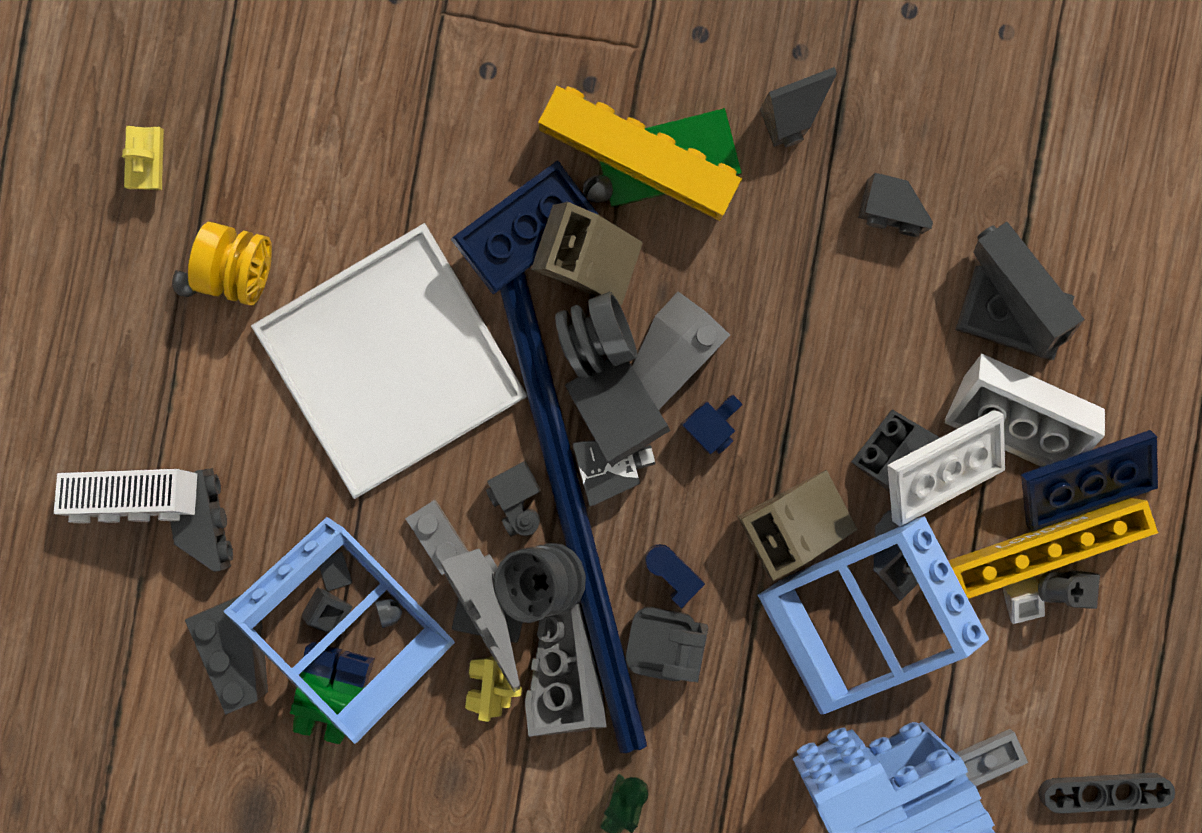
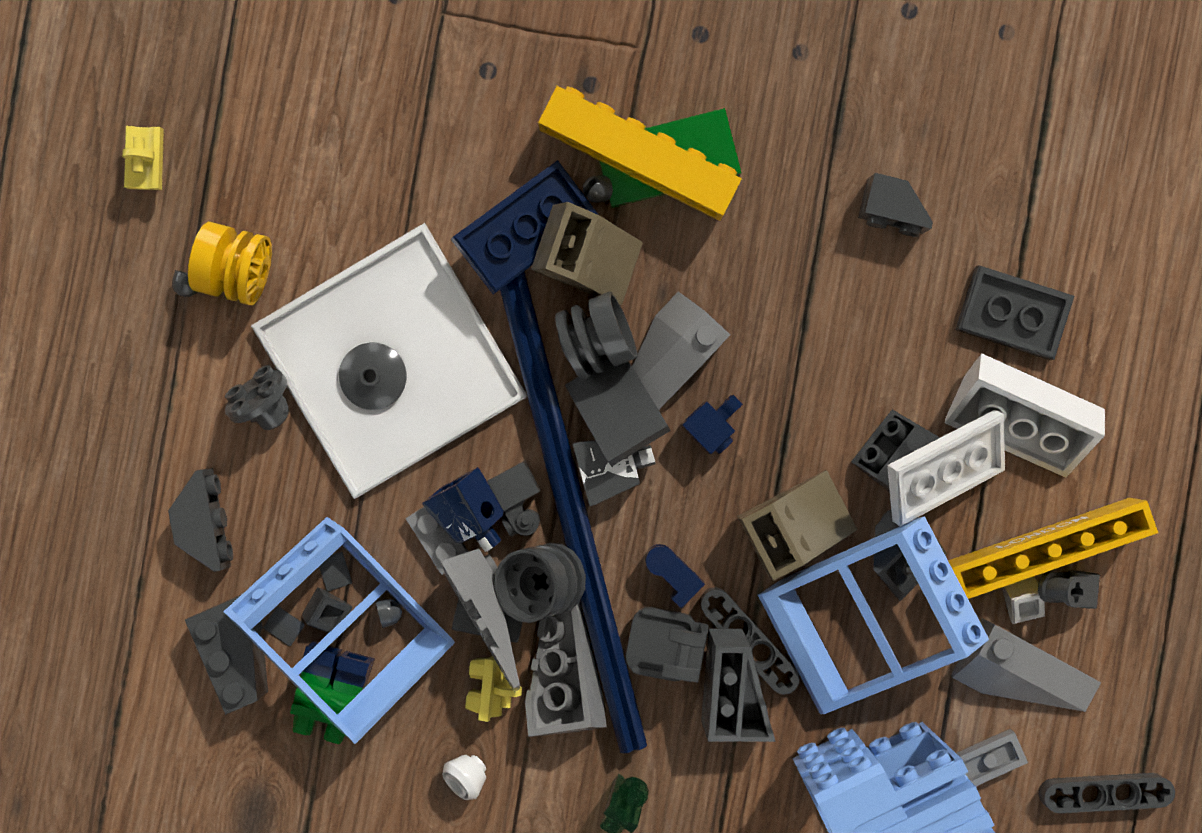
(126, 493): white brick -> none
(259, 399): none -> dark grey plate
(284, 626): none -> dark grey sticker
(389, 380): none -> dark grey dish
(465, 776): none -> white cone
(467, 509): none -> dark blue torso
(732, 691): none -> dark grey wedge
(754, 637): none -> dark grey beam
(792, 108): dark grey slope -> none
(1023, 672): none -> light grey wedge
(1027, 289): dark grey slope -> none
(1090, 480): dark blue tile -> none

